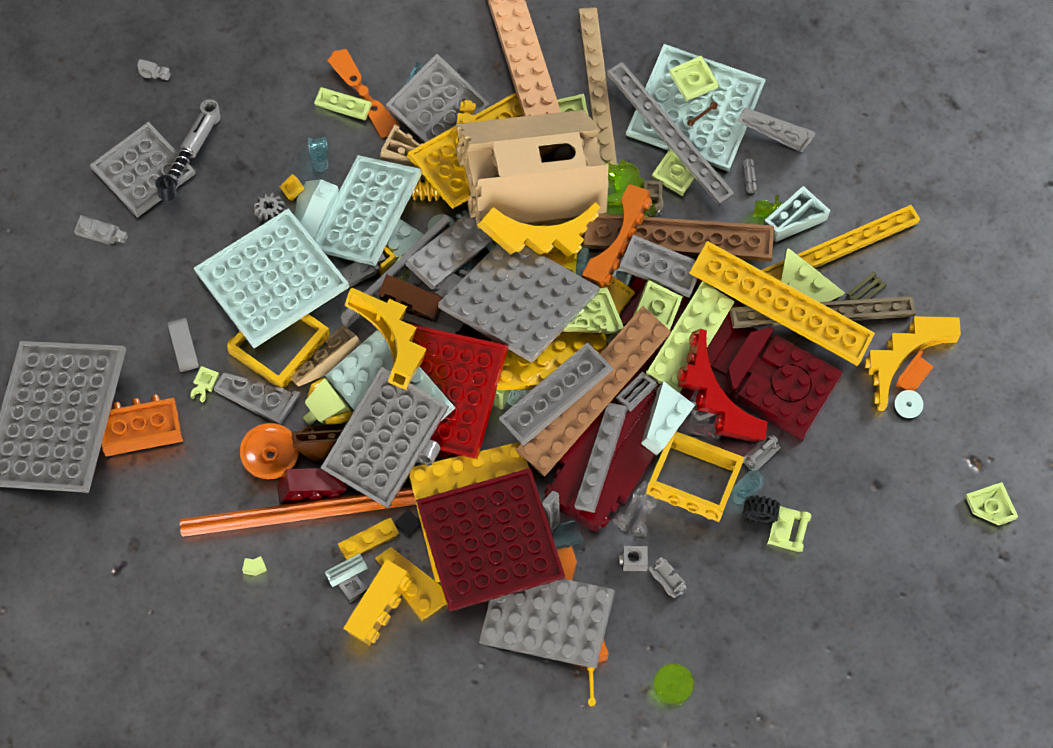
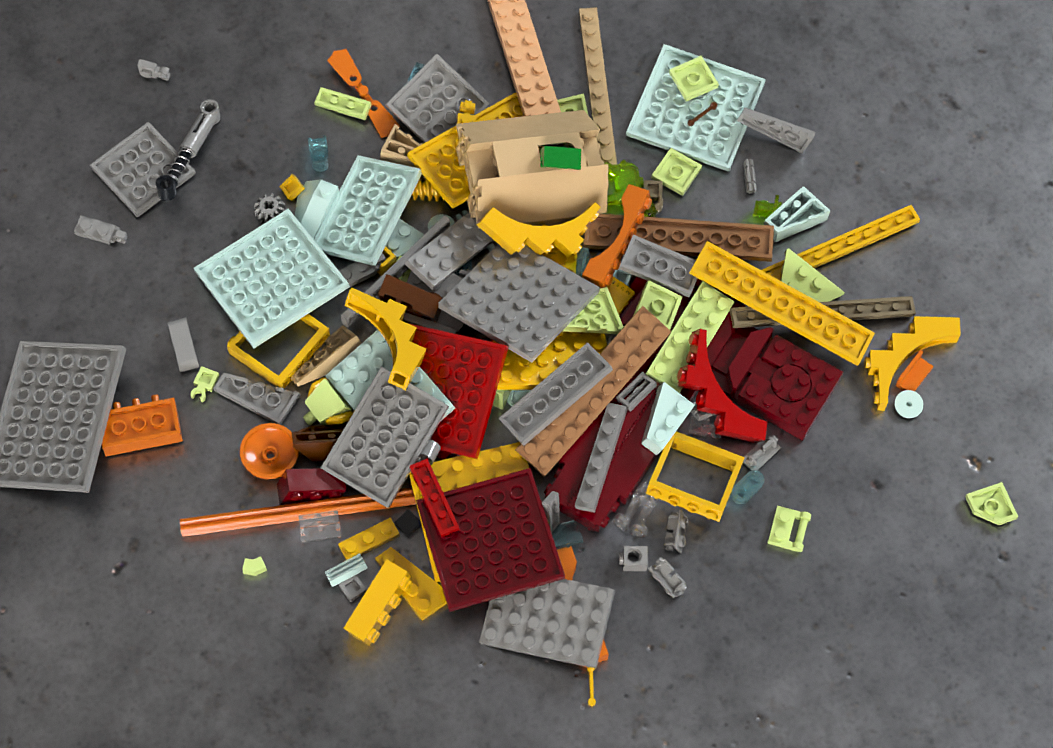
(319, 526): none -> clear hinge
(434, 498): none -> red plate
(560, 157): none -> green hinge
(670, 134): light grey plate -> none
(673, 683): clear neon green tile -> none
(678, 523): none -> light grey hinge
(761, 509): black tyre -> none
(877, 280): olive tile -> none

